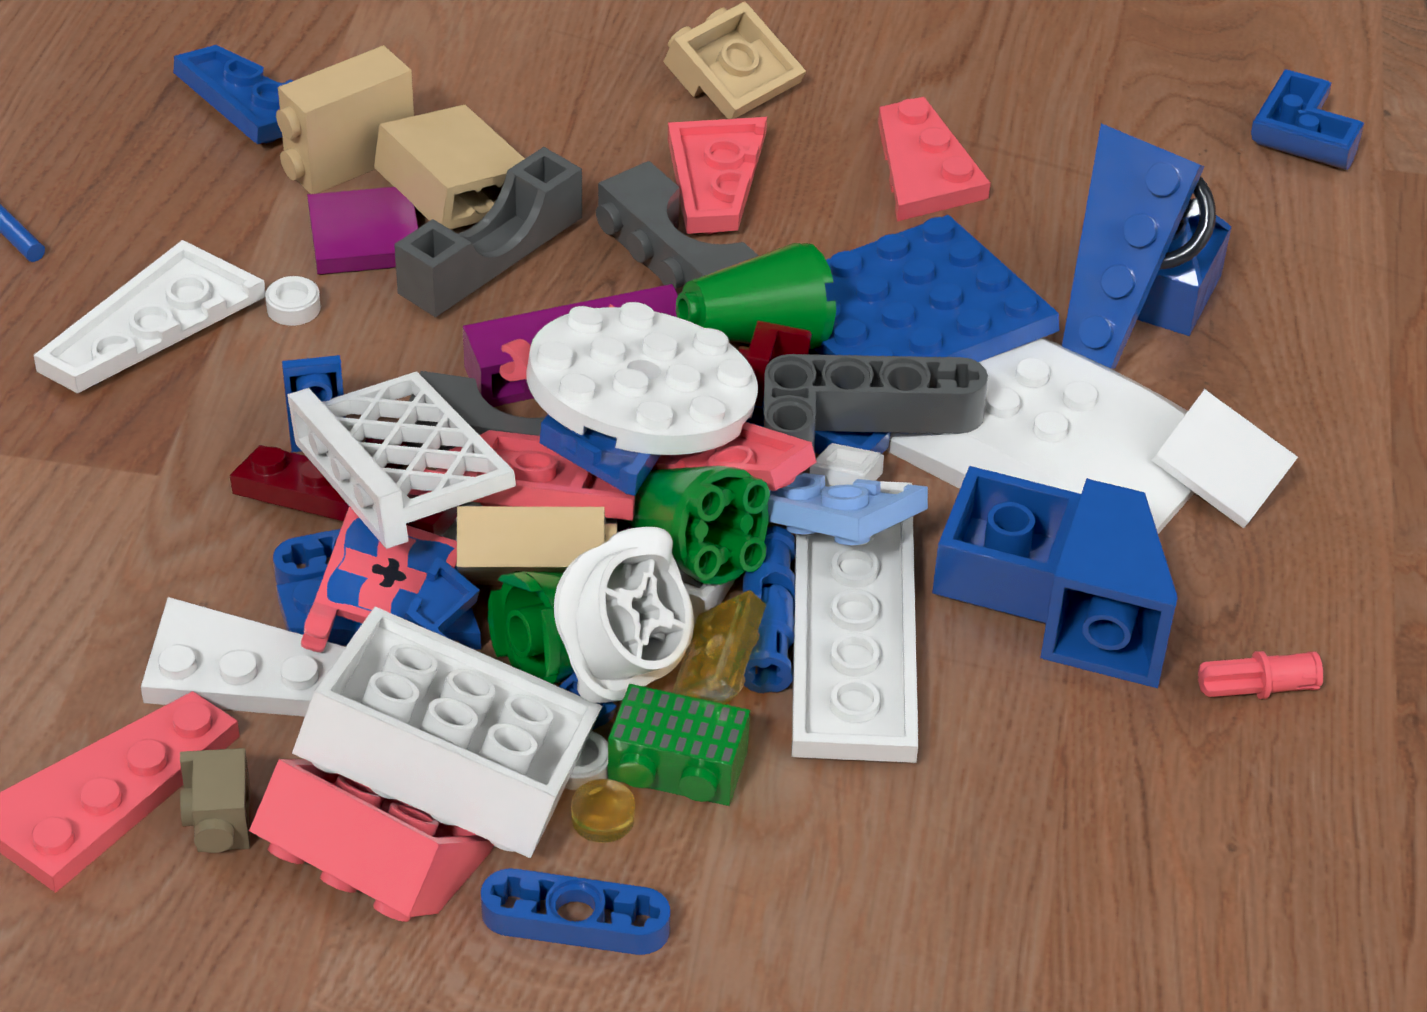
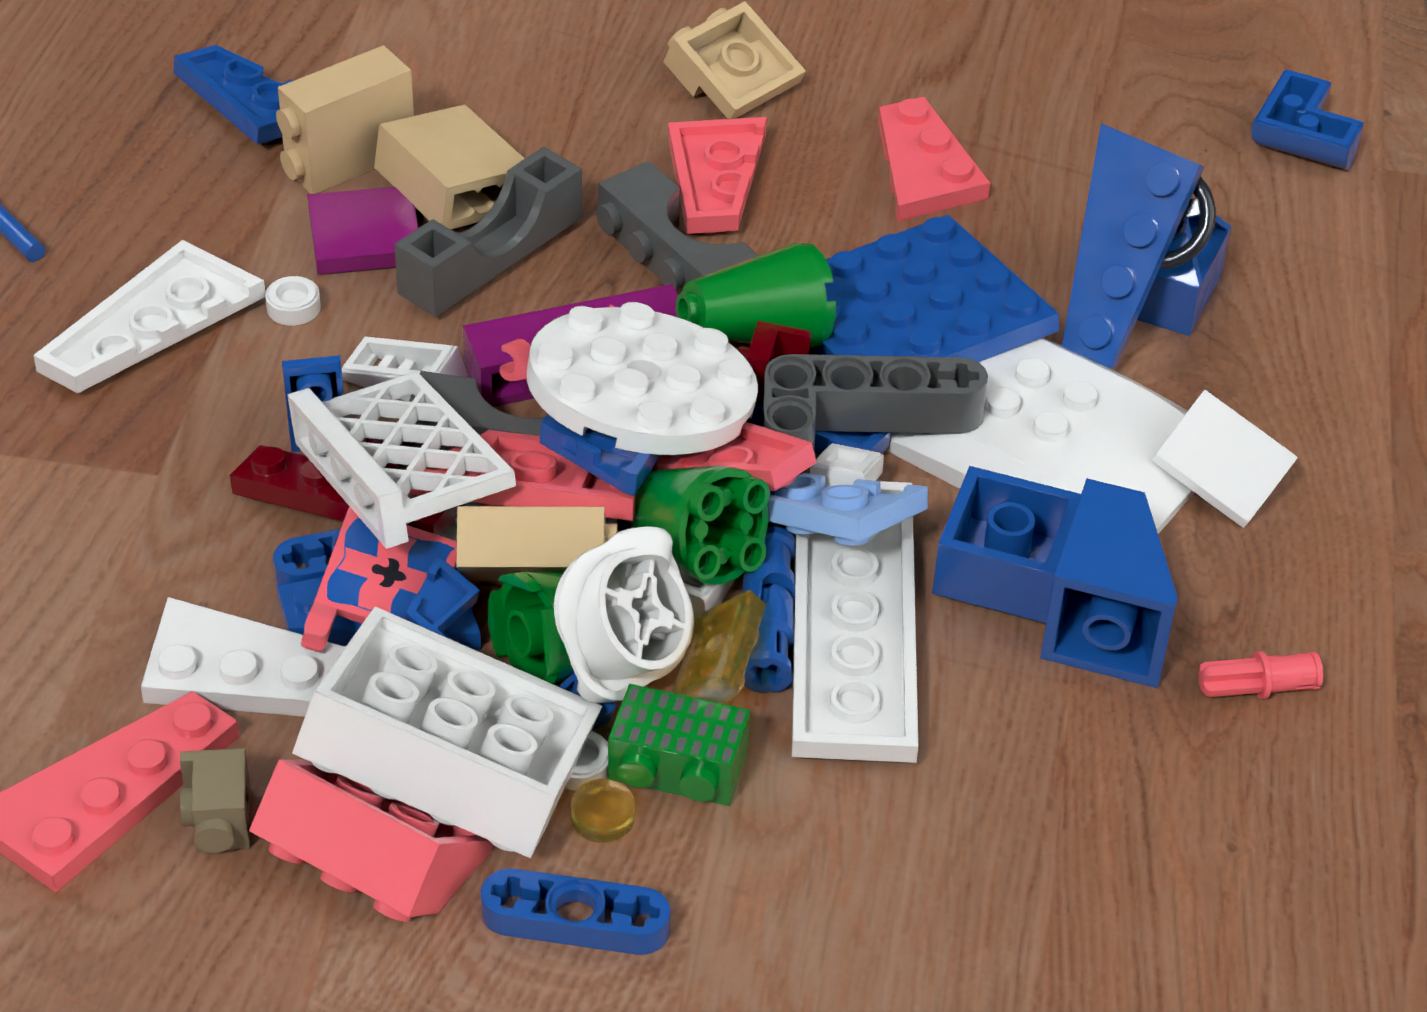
(408, 354): none -> white slope

